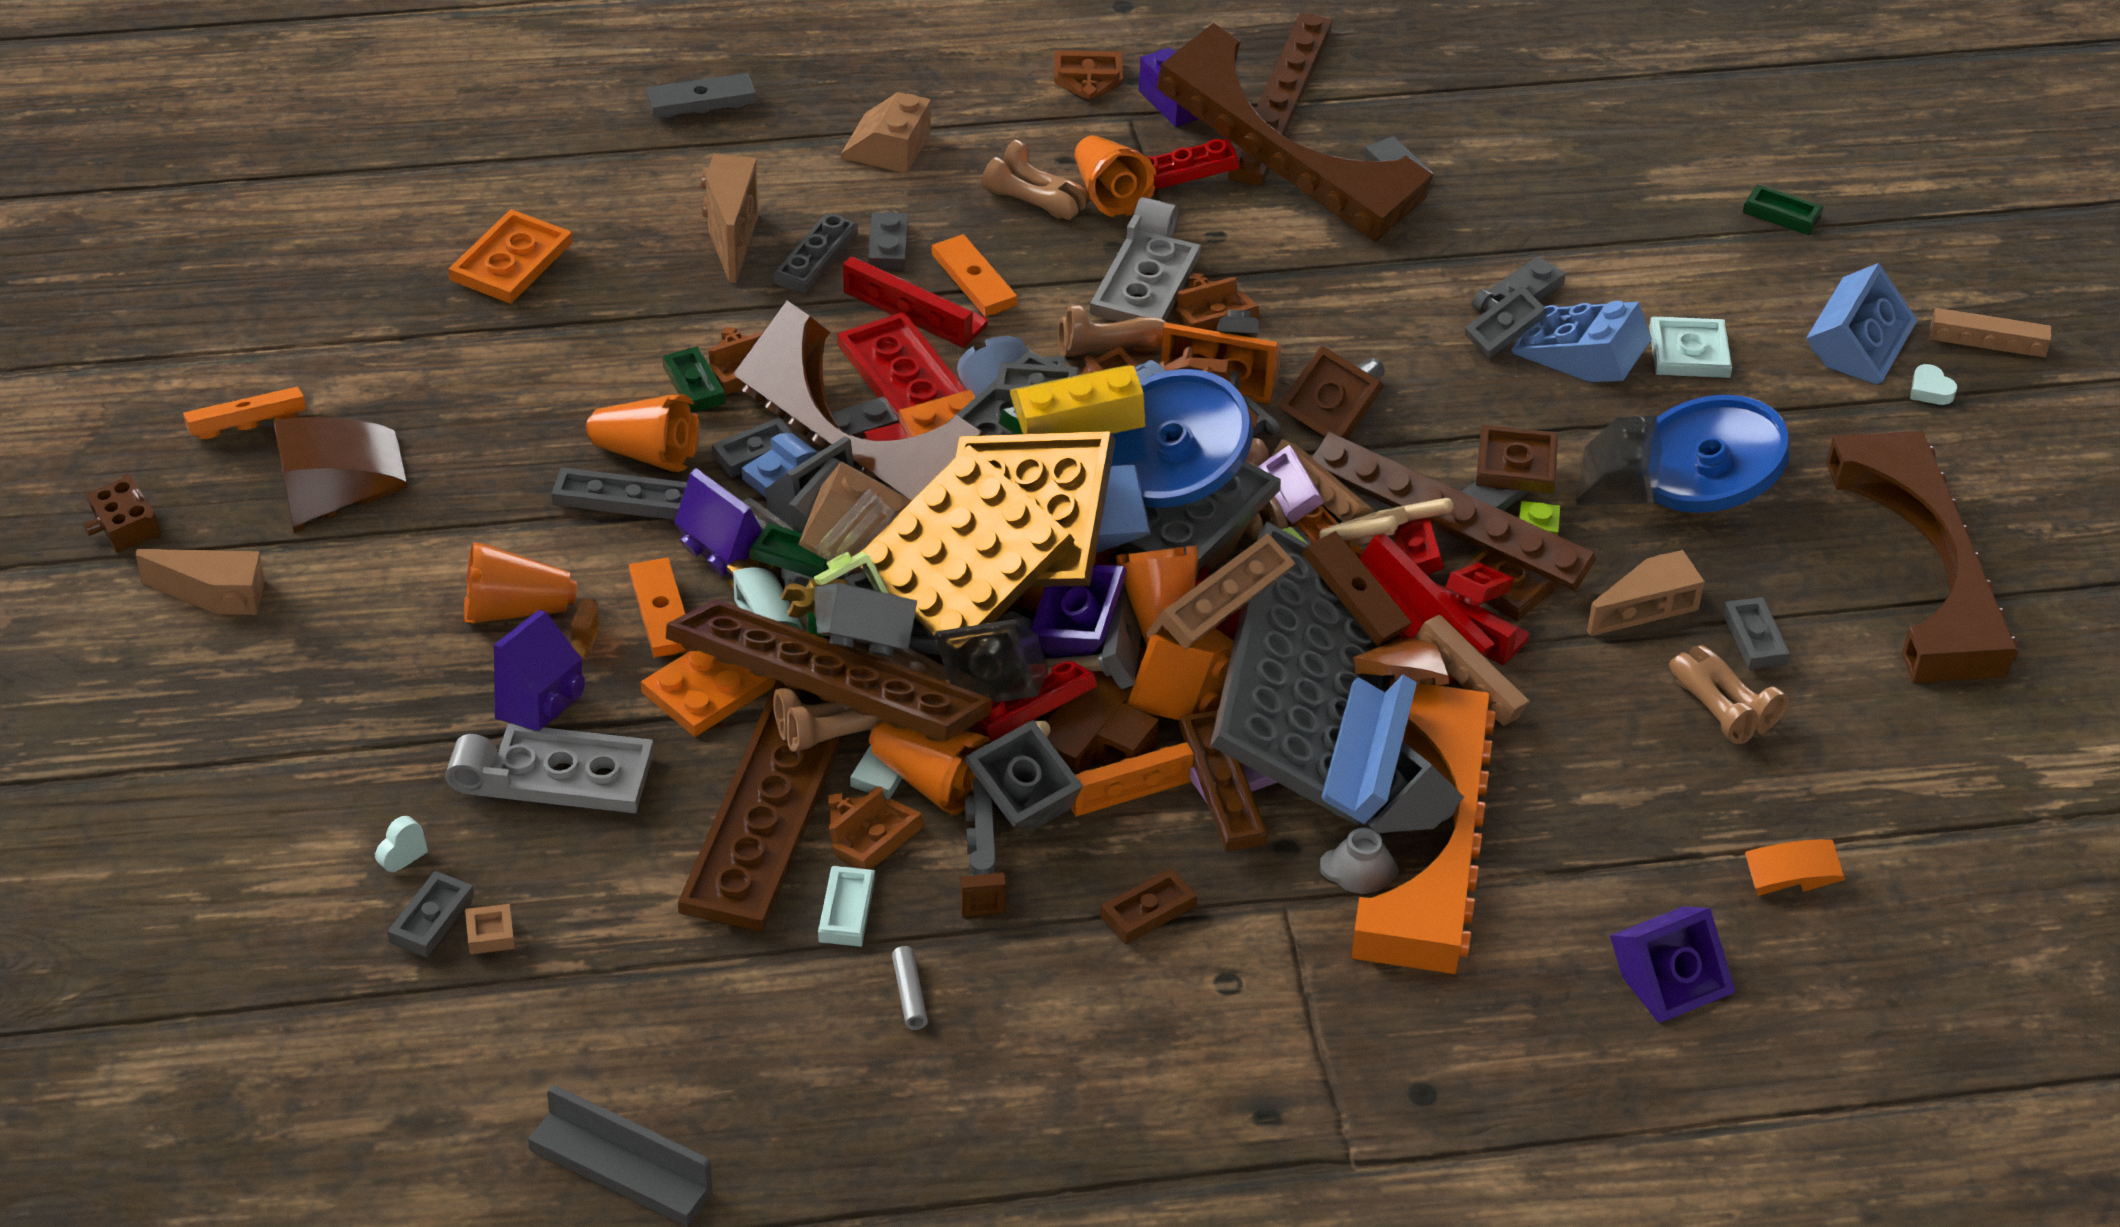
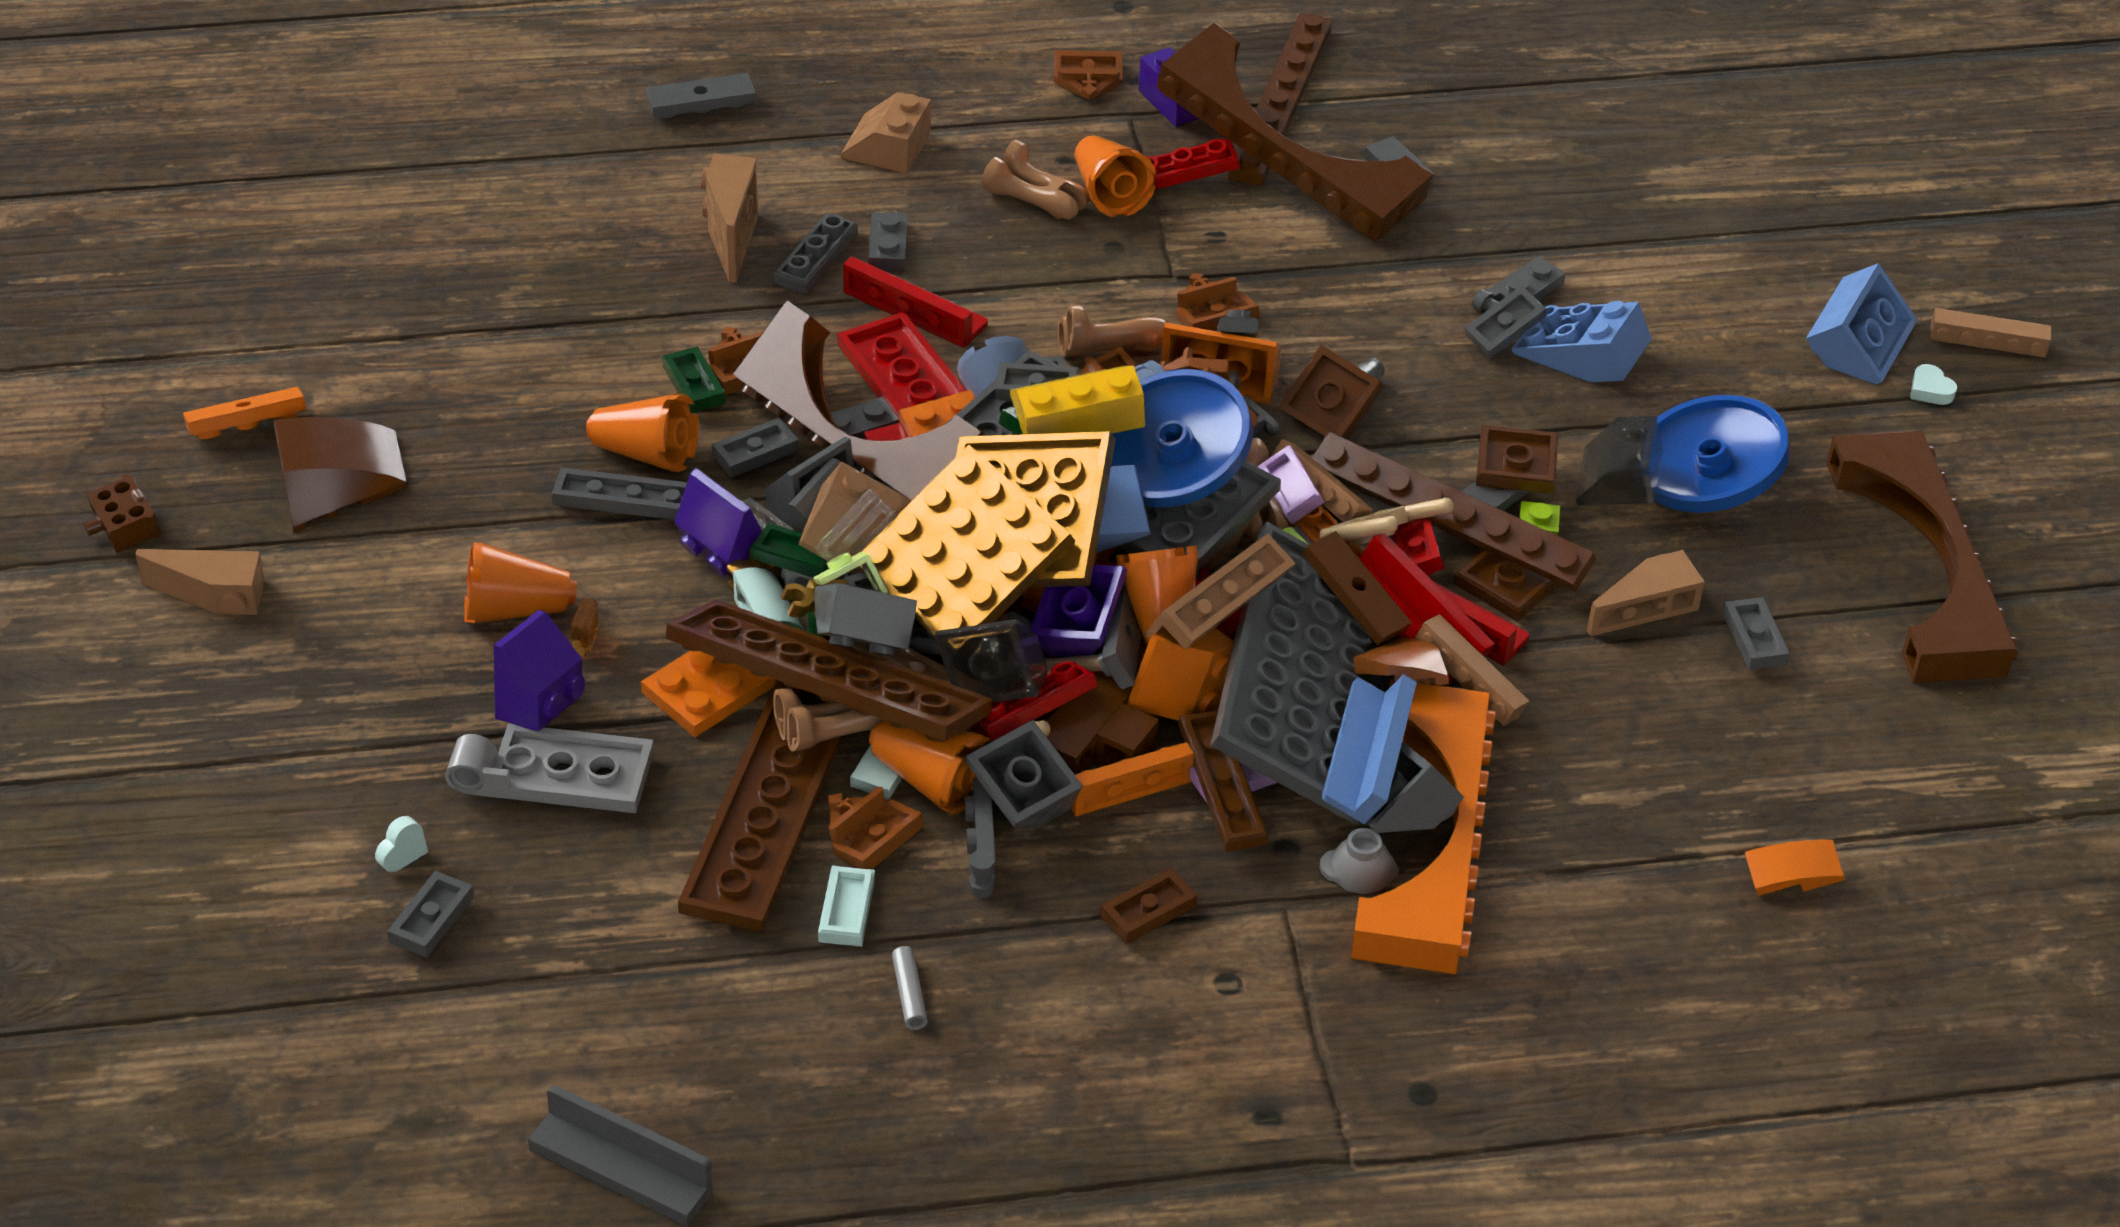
(489, 929): medium nougat plate -> none
(510, 256): orange plate -> none
(658, 603): orange tile -> none
(786, 454): medium blue brick -> none
(974, 275): orange tile -> none
(982, 894): reddish brown tile -> none
(1144, 251): light grey hinge -> none
(1478, 583): red plate -> none
(1674, 962): dark purple slope -> none
(1690, 347): light aqua tile -> none
(1745, 711): medium nougat piece -> none
(1783, 209): dark green tile -> none

